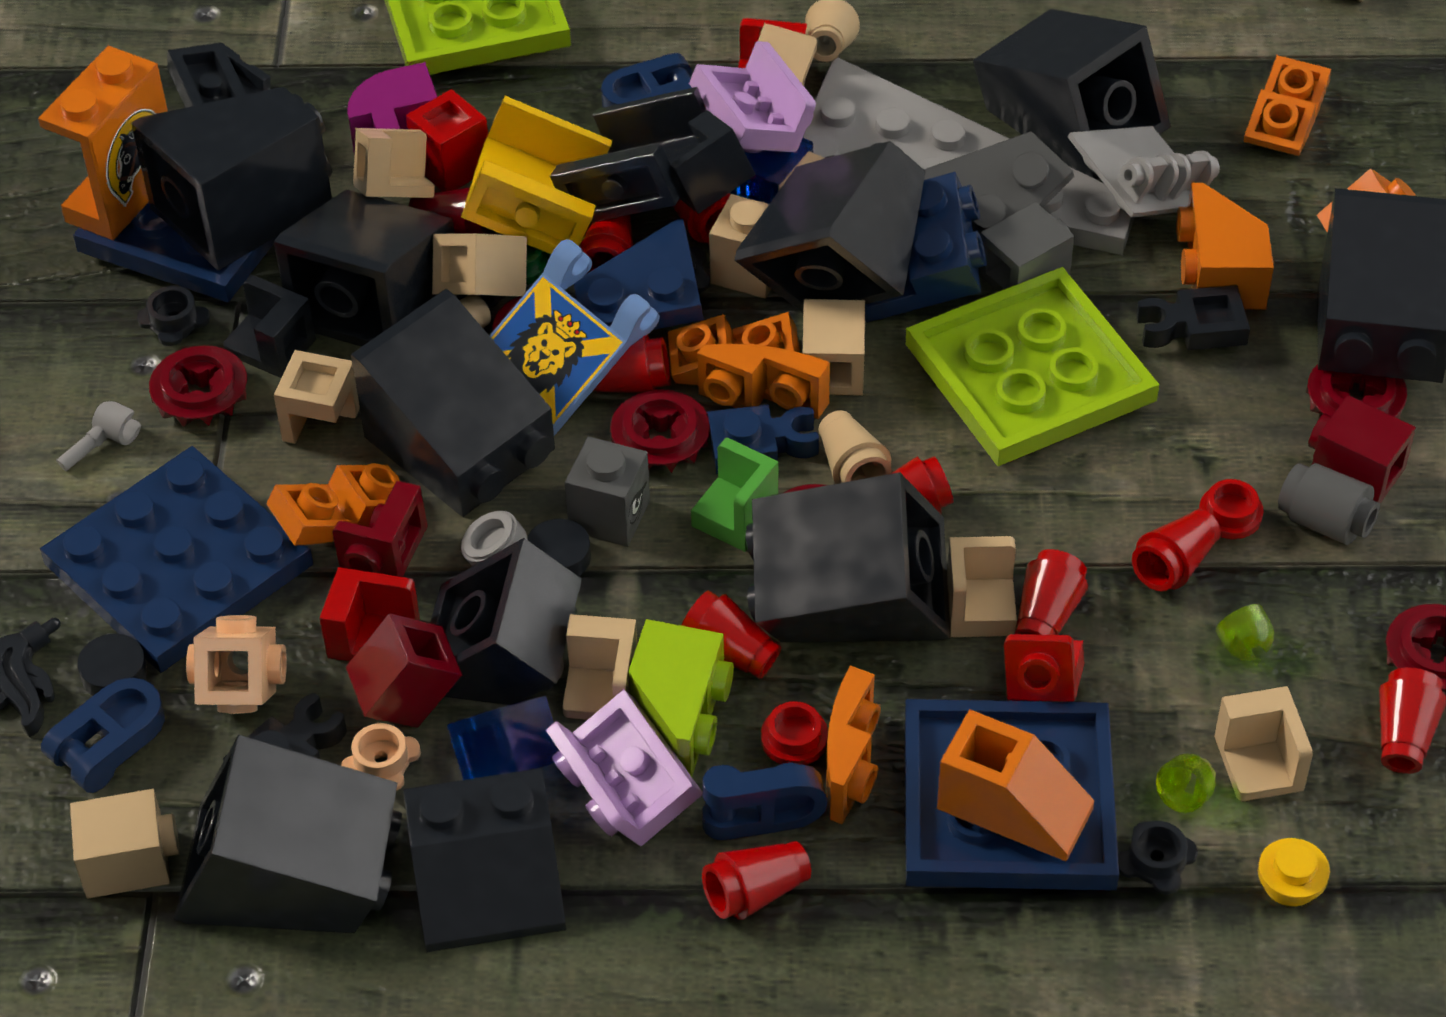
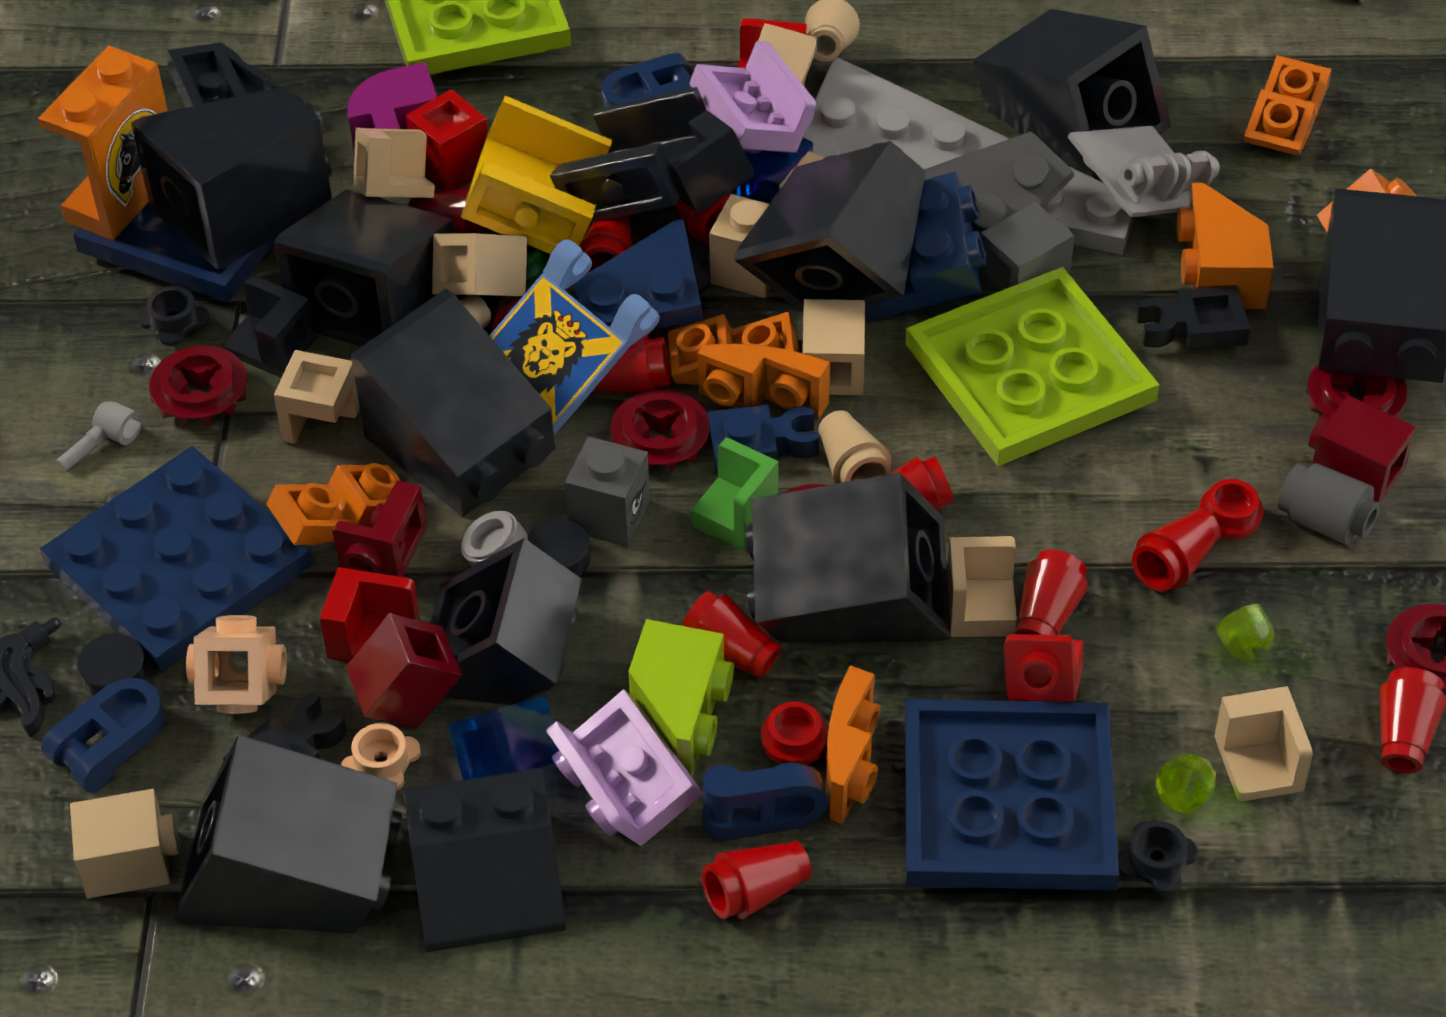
(598, 662): tan panel -> none
(1012, 786): orange slope -> none
(1293, 871): yellow plate -> none

